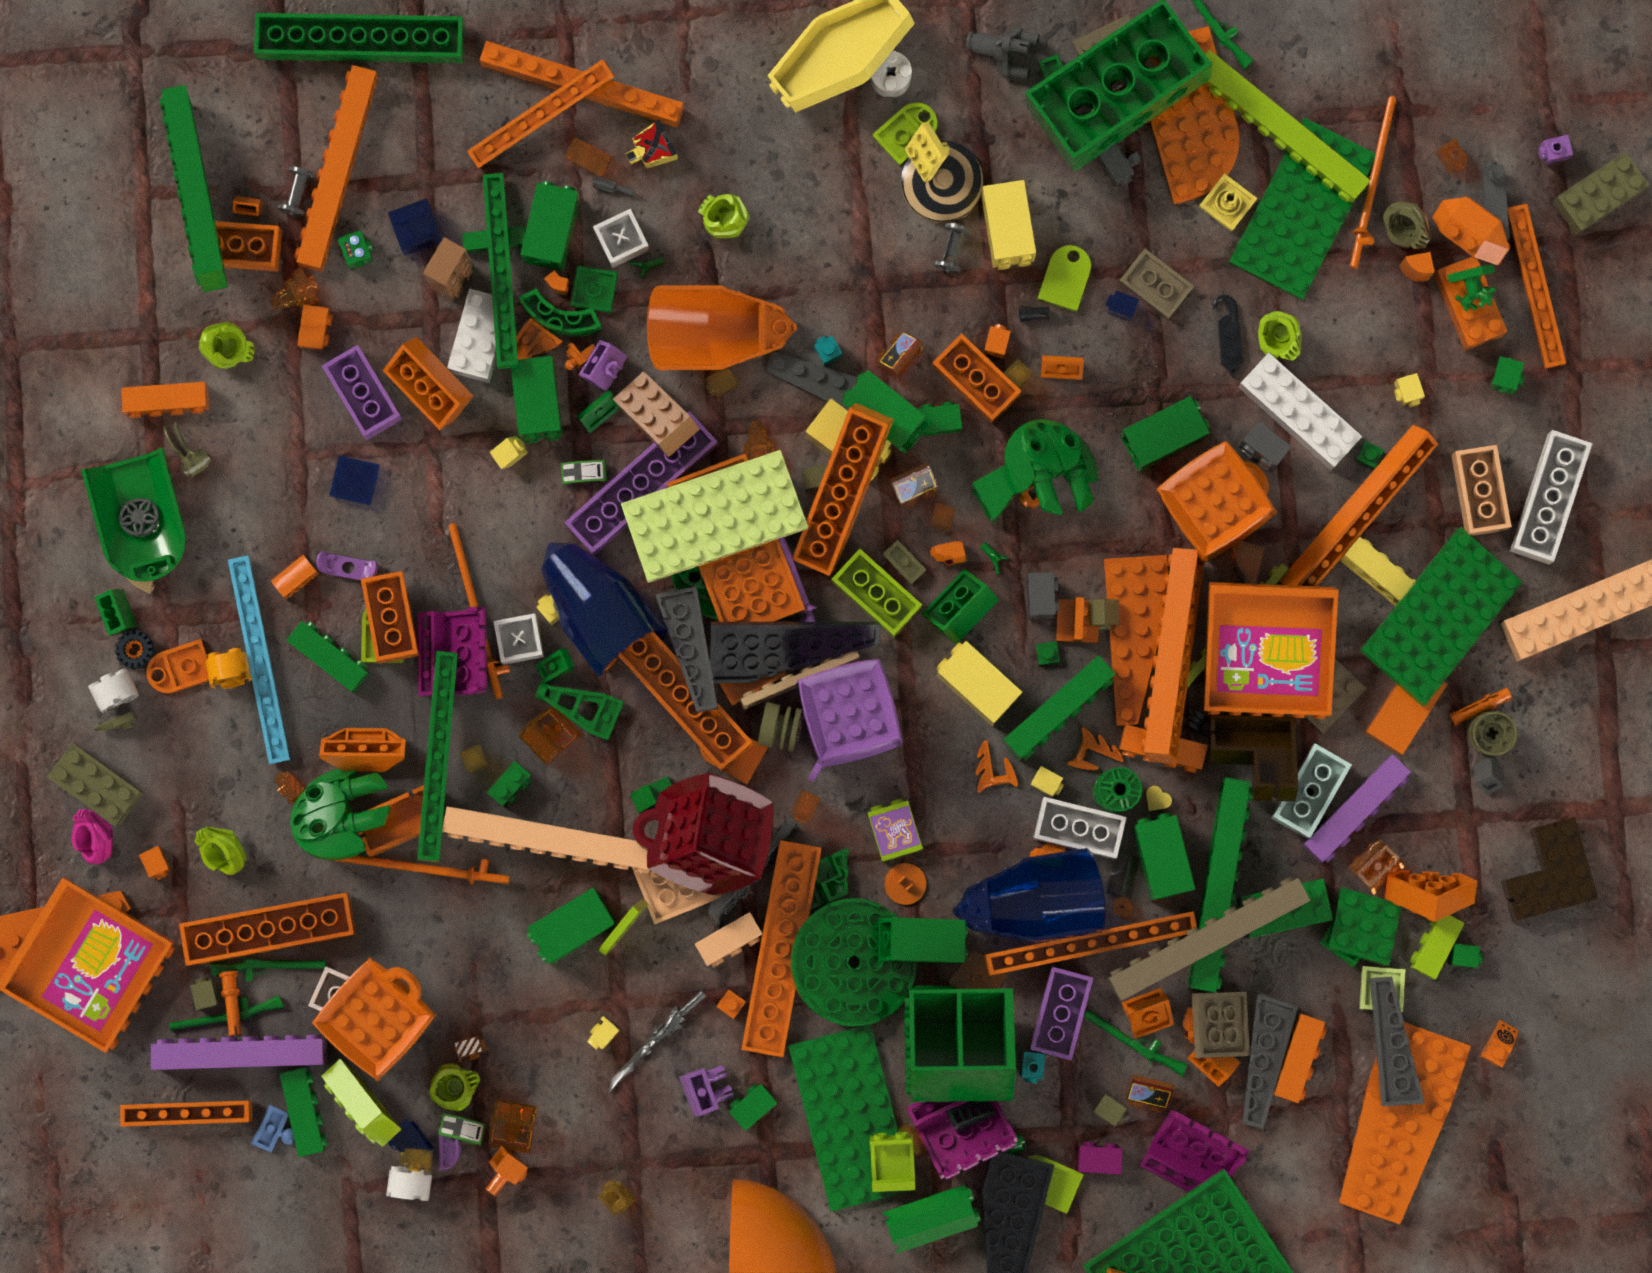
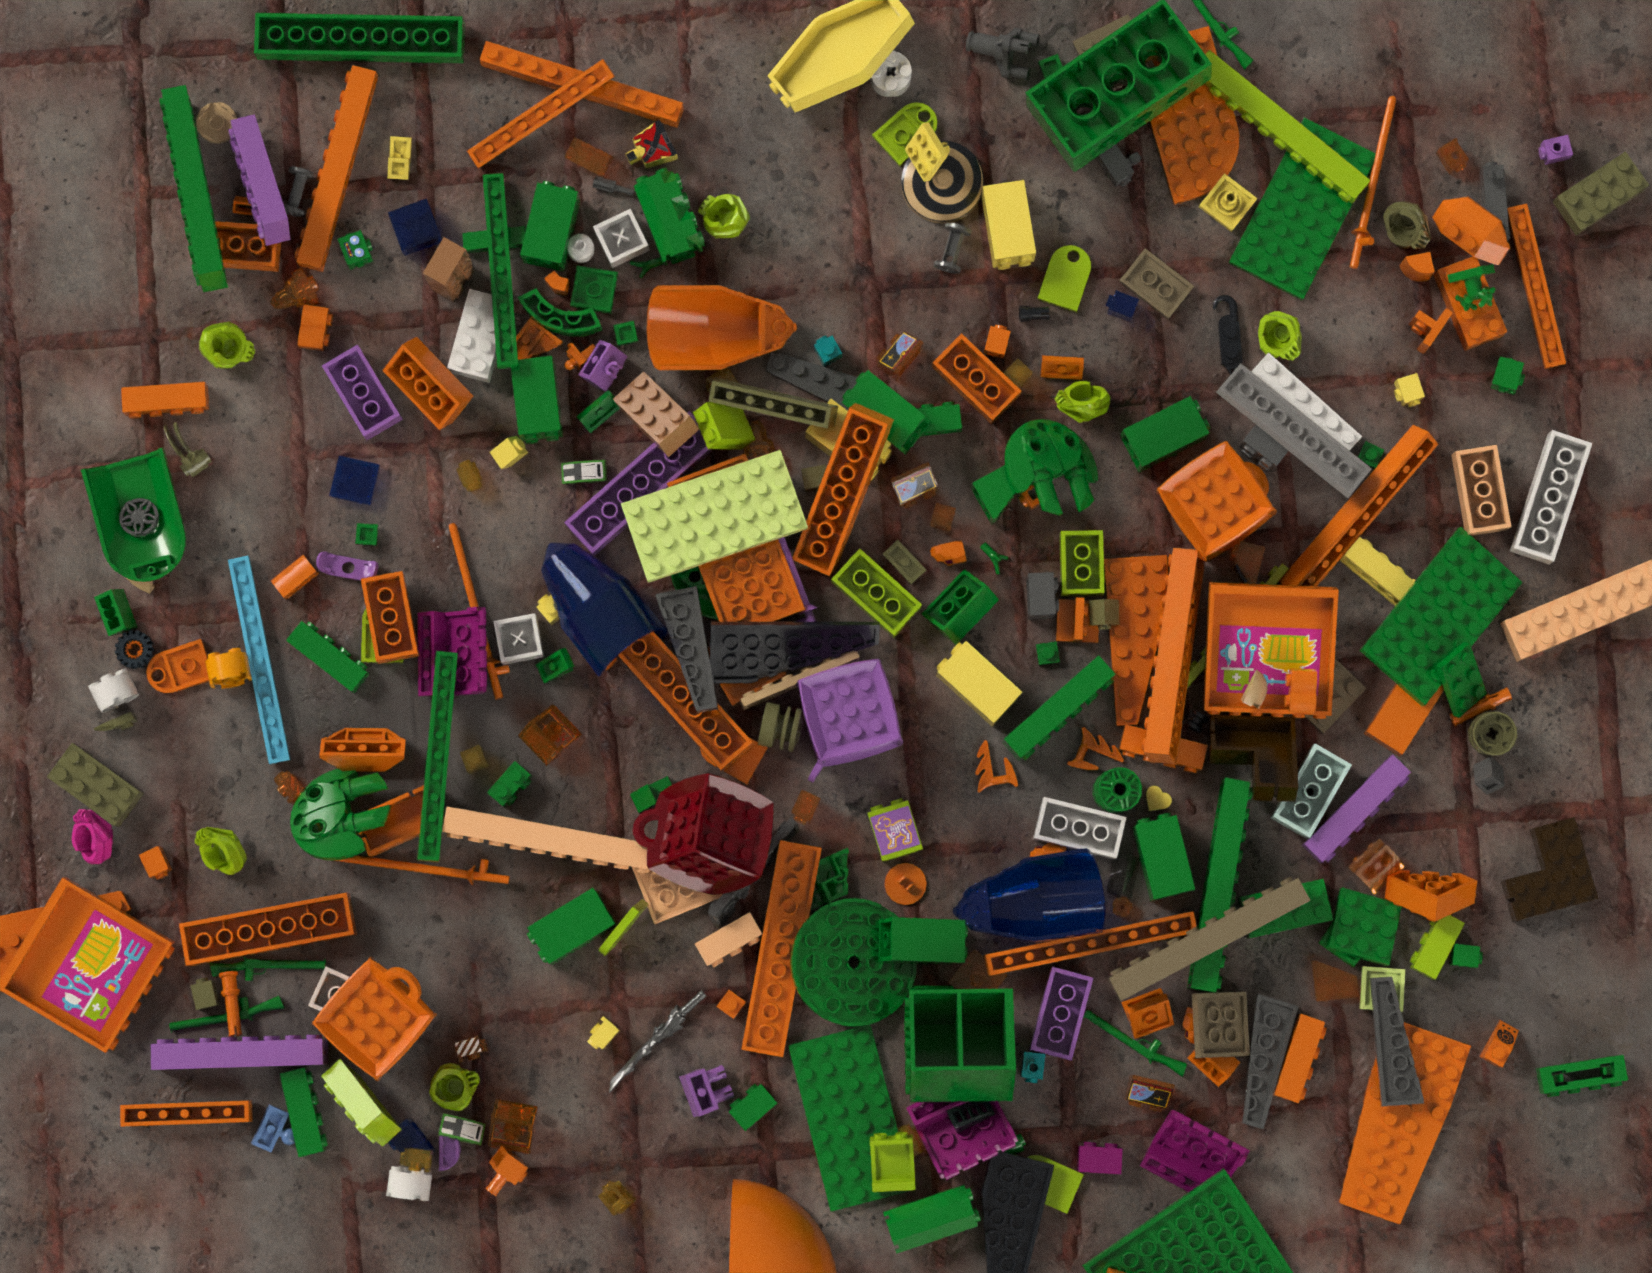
(214, 122): none -> tan tile
(259, 180): none -> medium lavender brick
(367, 534): none -> green plate
(399, 157): none -> light yellow slope
(469, 475): none -> clear yellow brick
(580, 248): none -> white head
(606, 714): green plate -> none
(625, 333): none -> green plate
(668, 216): none -> green brick
(723, 426): none -> lime brick
(773, 403): none -> olive brick
(1047, 782): light yellow brick -> none
(1081, 563): none -> lime brick
(1083, 401): none -> lime helmet
(1110, 1110): olive brick -> none
(1255, 691): none -> tan brick
(1294, 430): none -> light grey plate
(1302, 690): none -> orange brick
(1333, 983): none -> clear orange wing
(1428, 327): none -> orange bracket
(1461, 679): none -> green plate
(1616, 1070): none -> green brick

